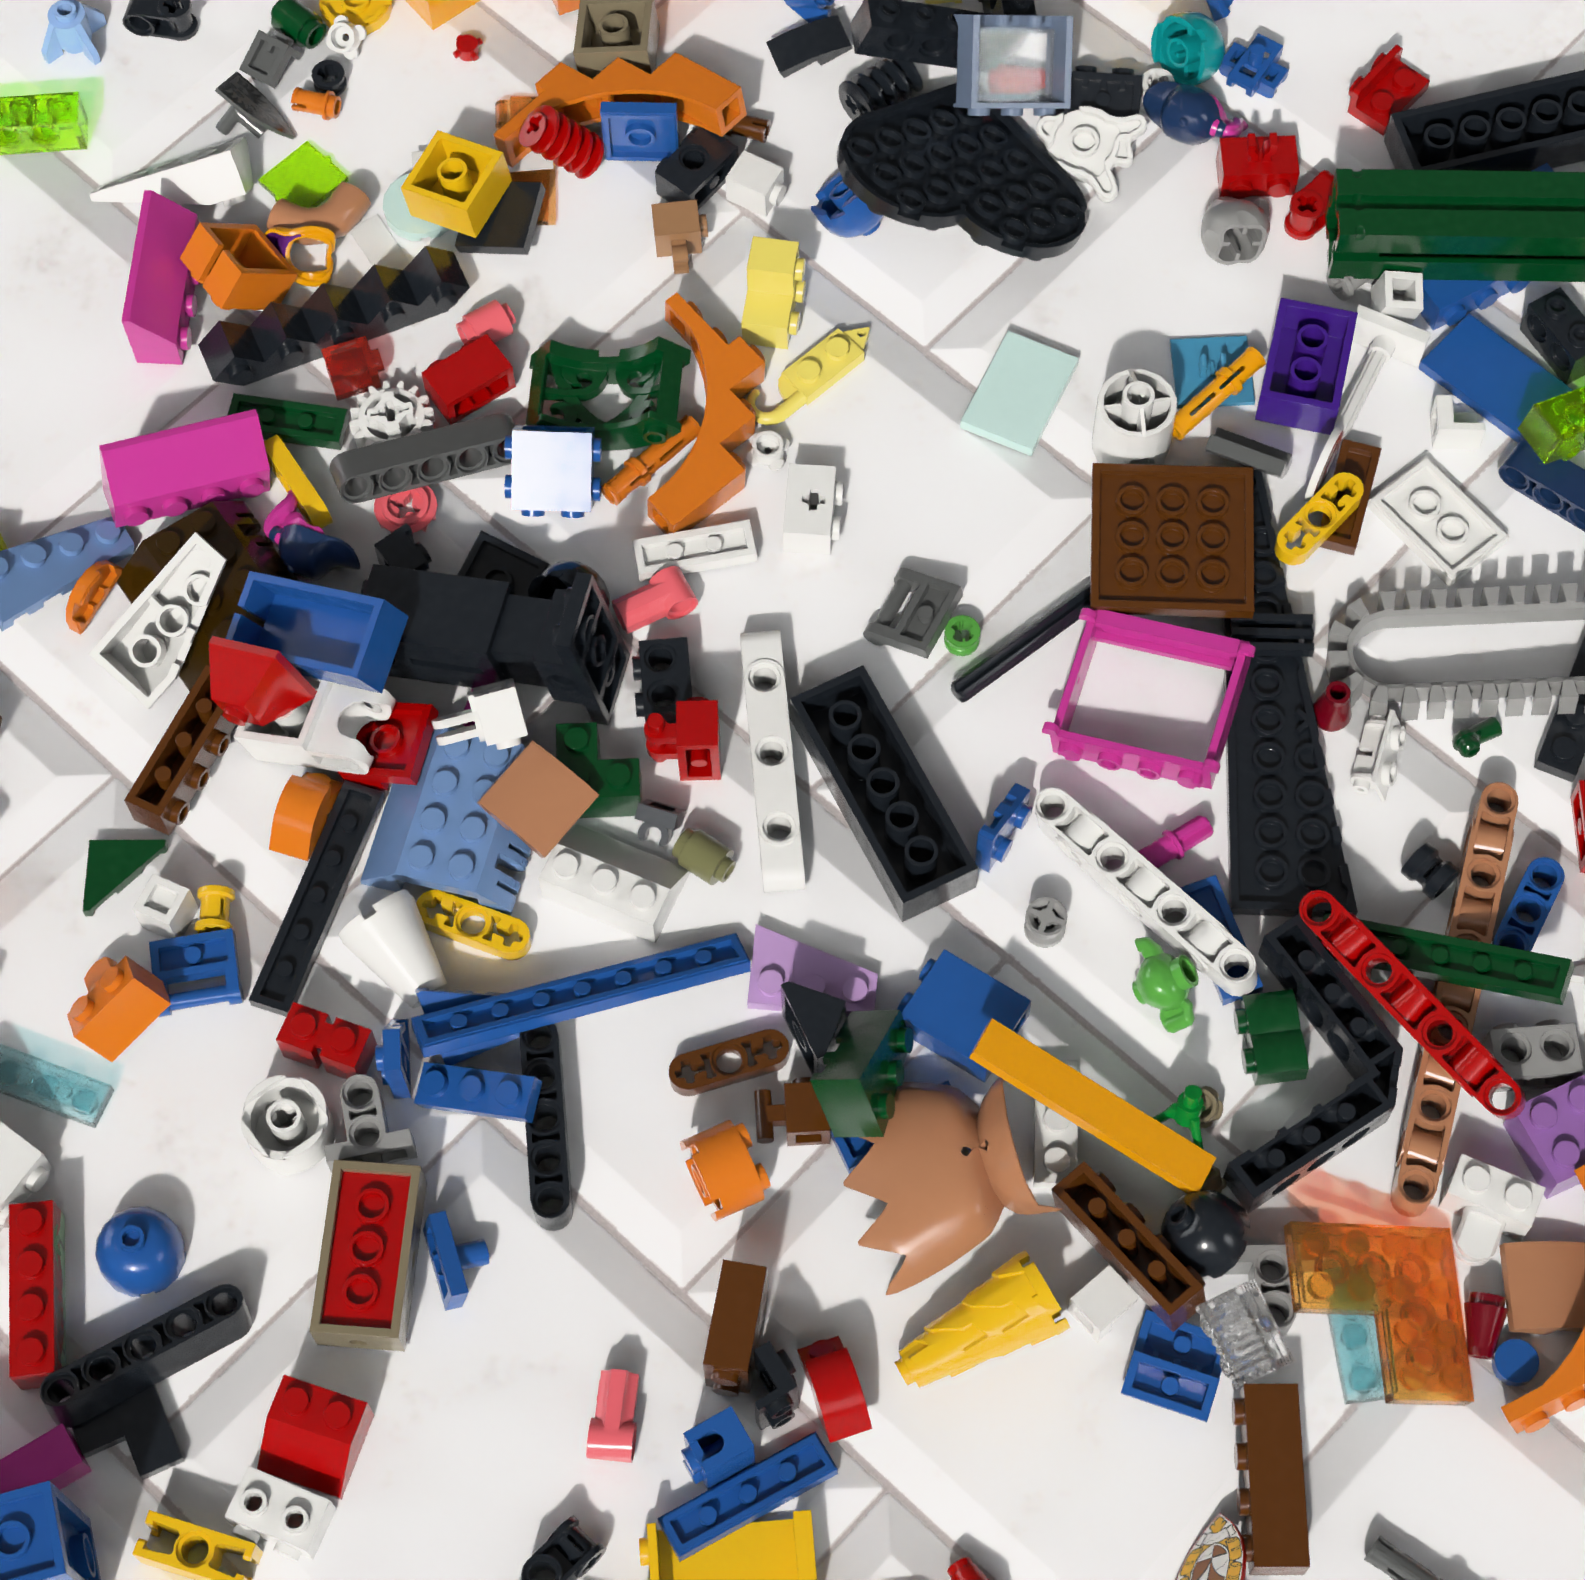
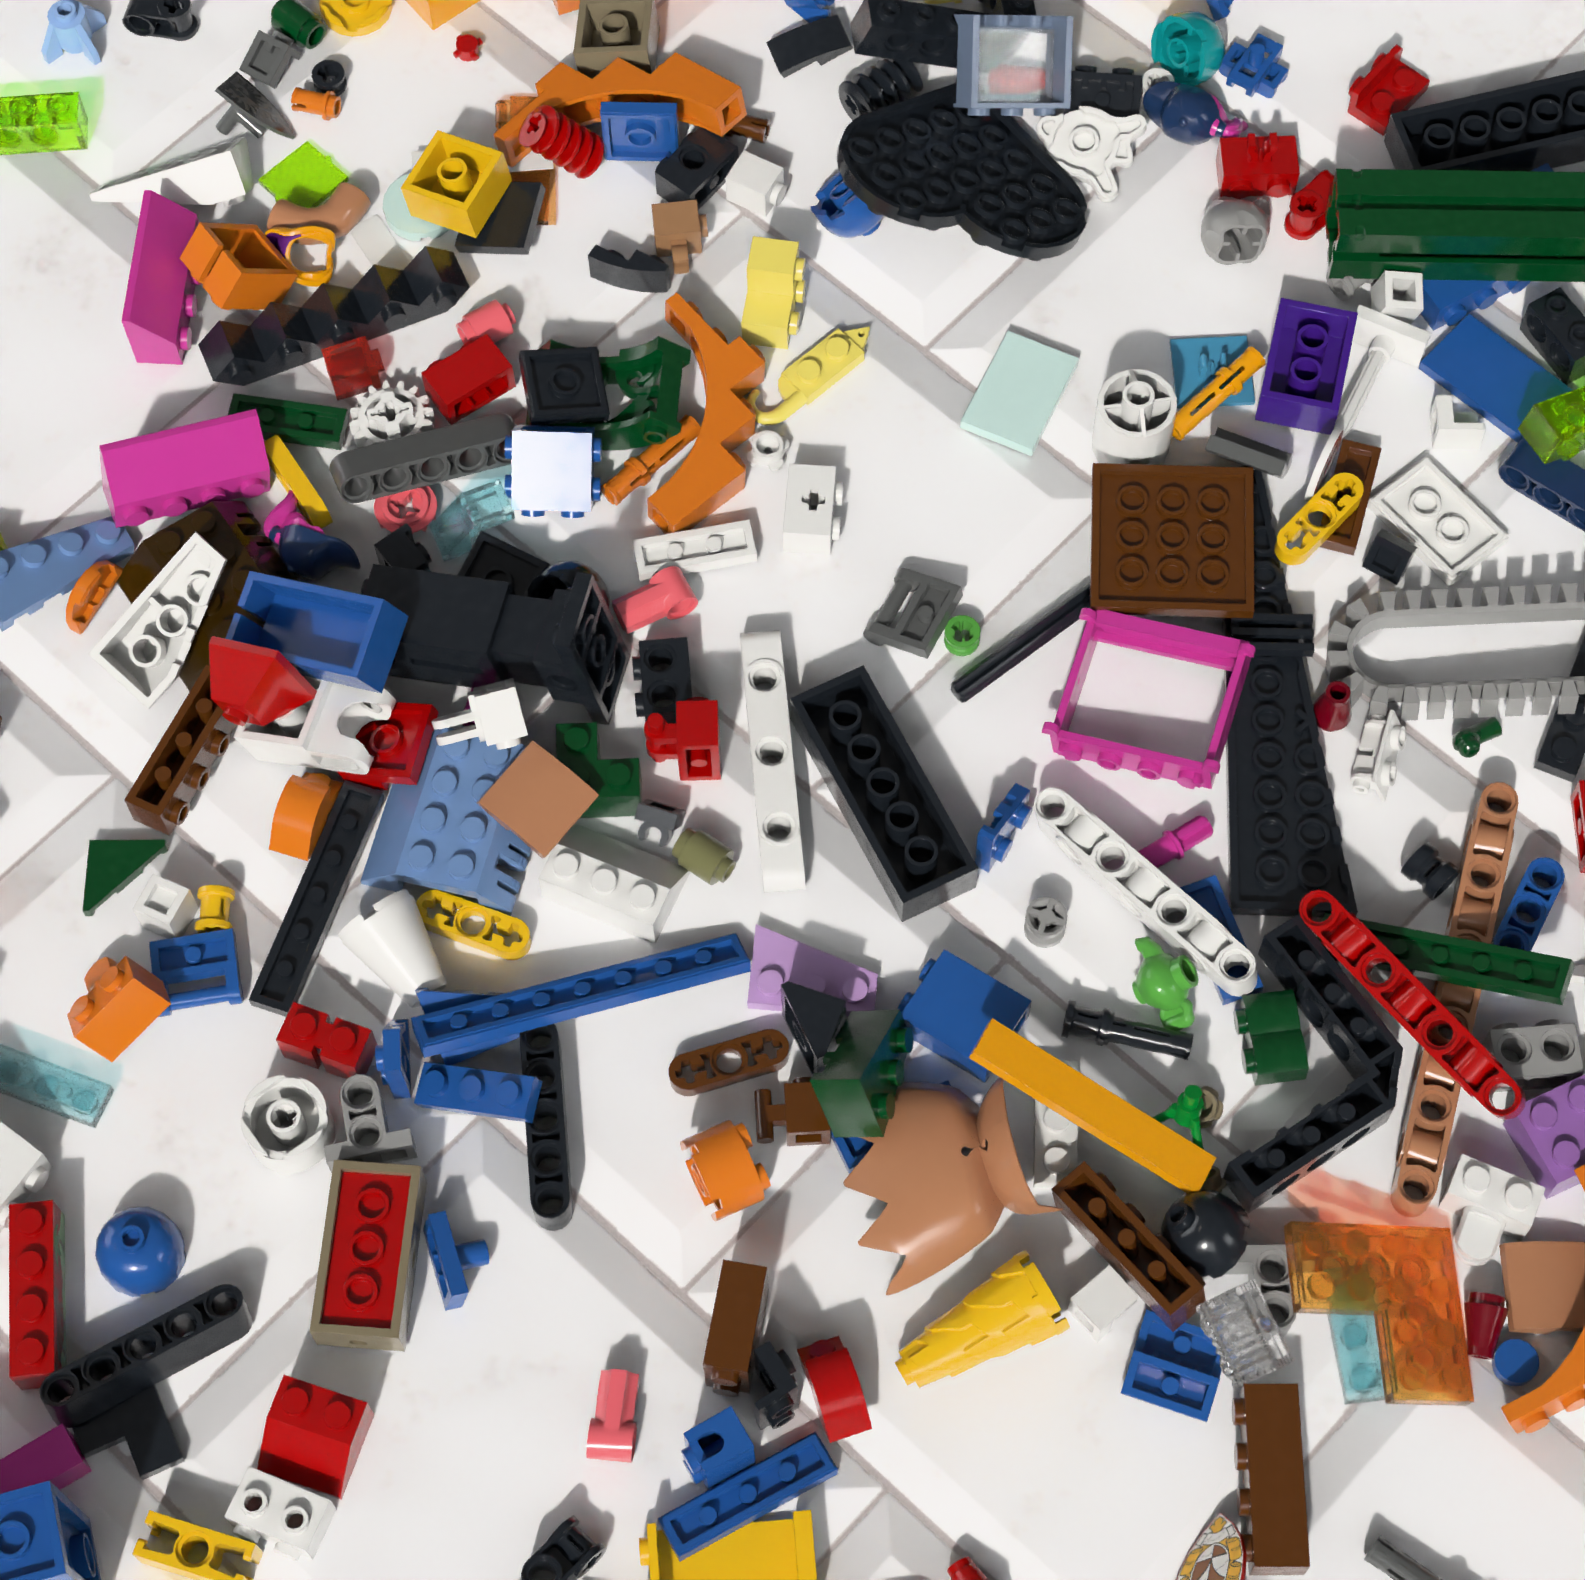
(336, 33): white plate -> none
(469, 514): none -> clear light blue slope
(563, 385): none -> black tile
(638, 273): none -> black slope
(1106, 1028): none -> black pin
(1389, 556): none -> black tile

